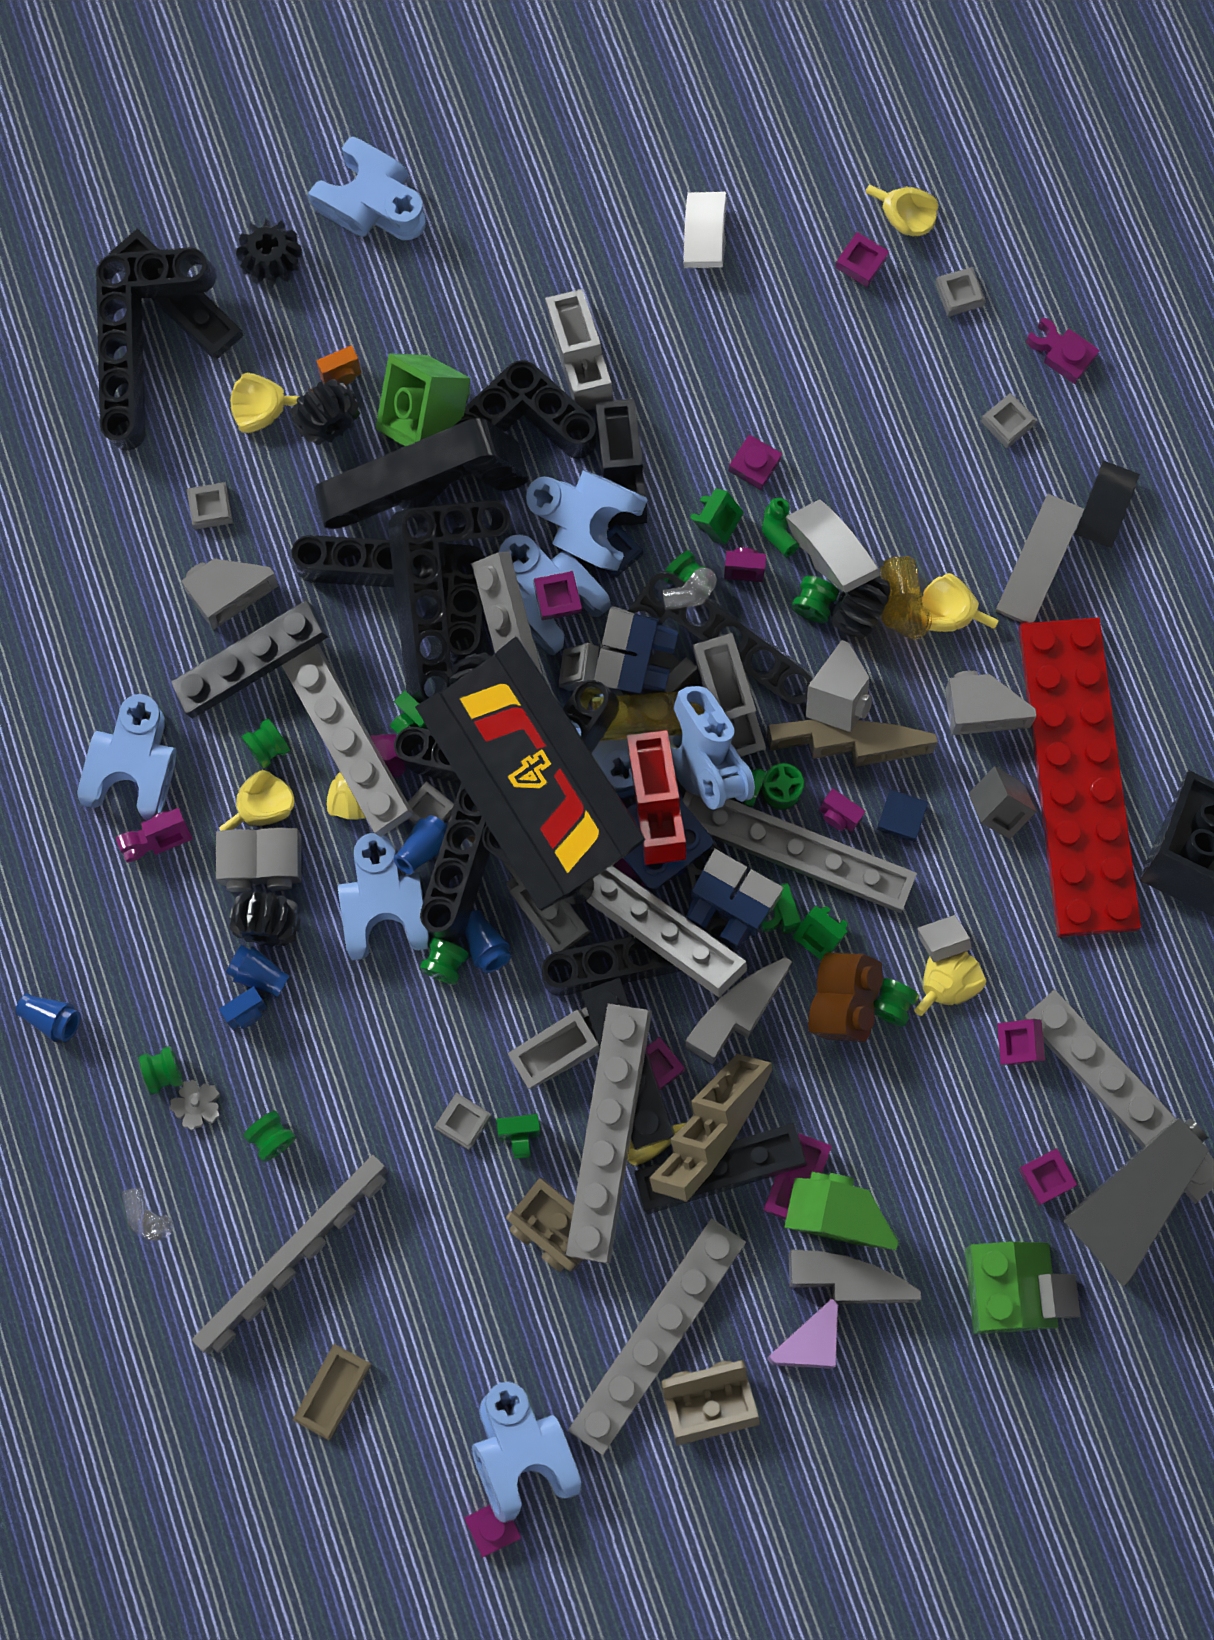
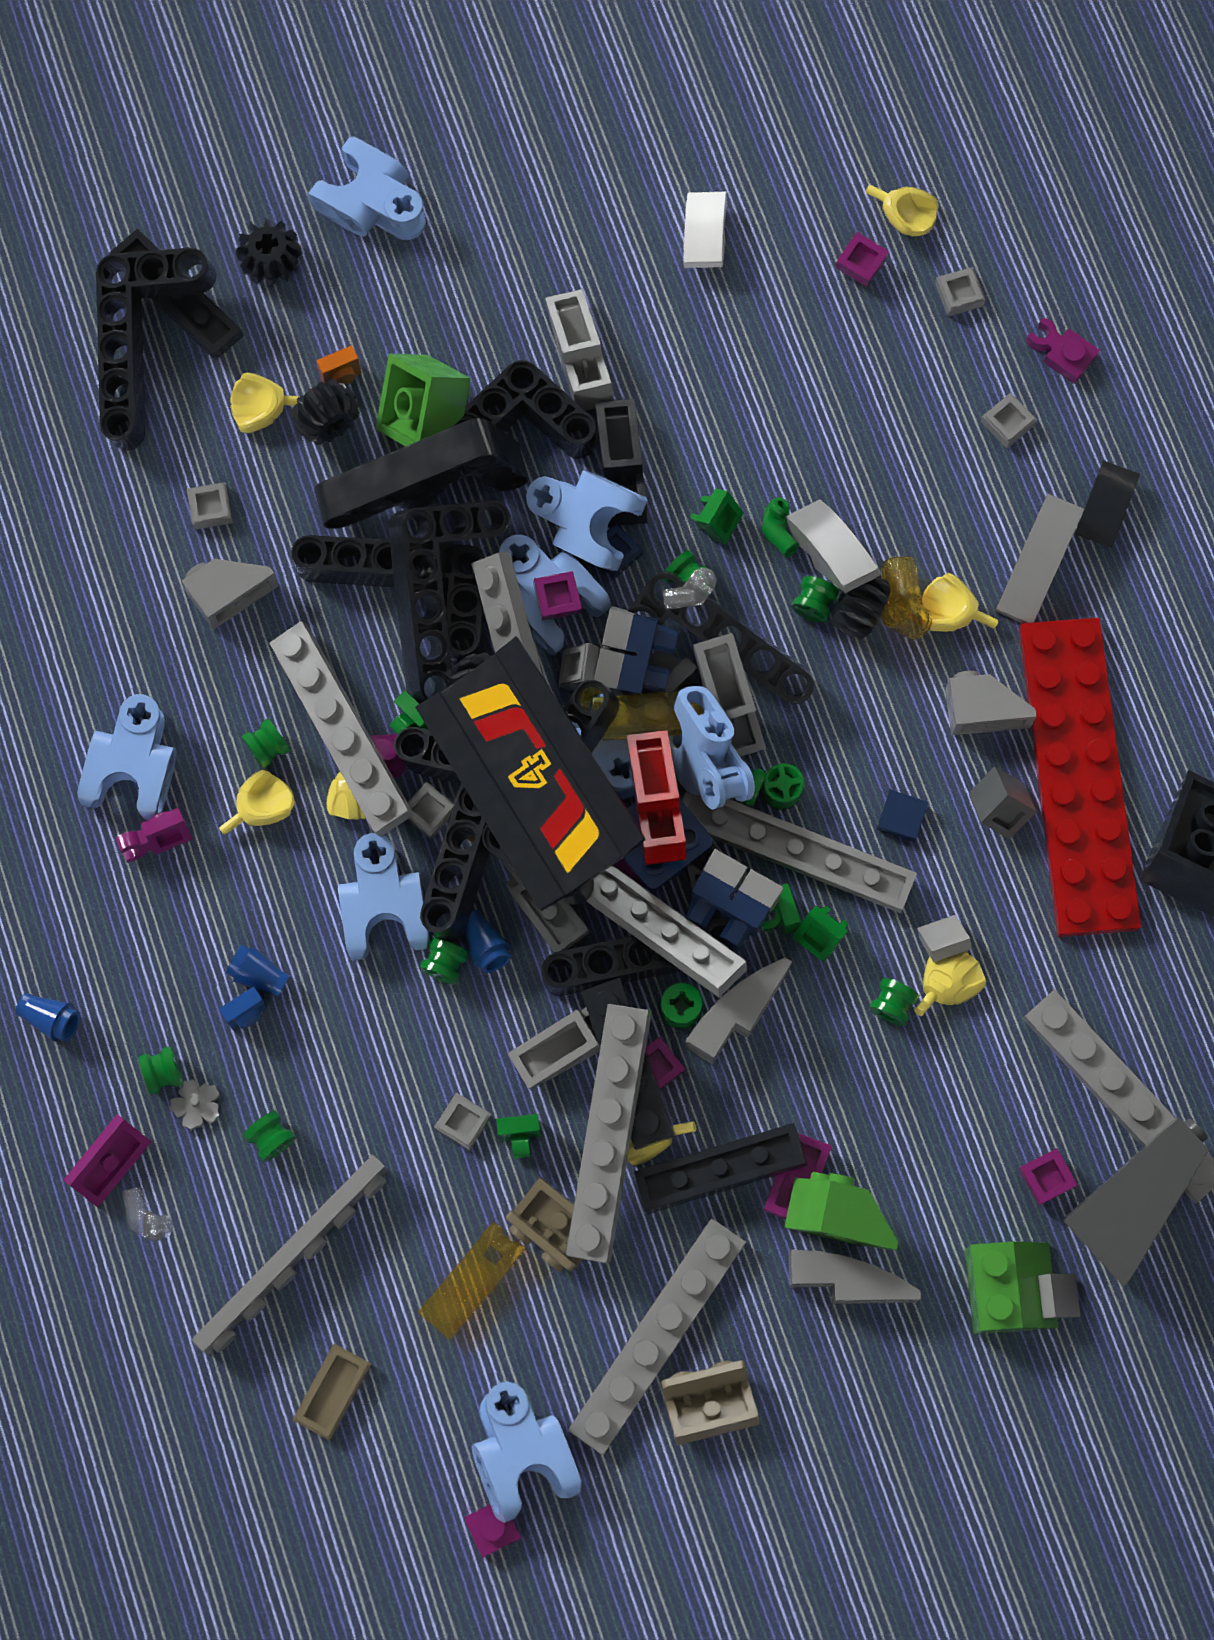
(107, 1160): none -> magenta plate
(249, 659): plate -> none
(257, 858): light grey brick -> none
(264, 918): black gear -> none
(421, 844): blue cone -> none
(471, 1282): none -> clear yellow plate
(680, 1014): none -> green wheel
(716, 1122): dark tan slope -> none
(744, 565): magenta plate -> none
(755, 462): magenta plate -> none
(812, 1343): lavender slope -> none
(839, 690): light grey slope -> none
(841, 811): magenta plate -> none
(845, 997): reddish brown brick -> none
(867, 740): dark tan slope -> none
(1021, 1042): magenta plate -> none

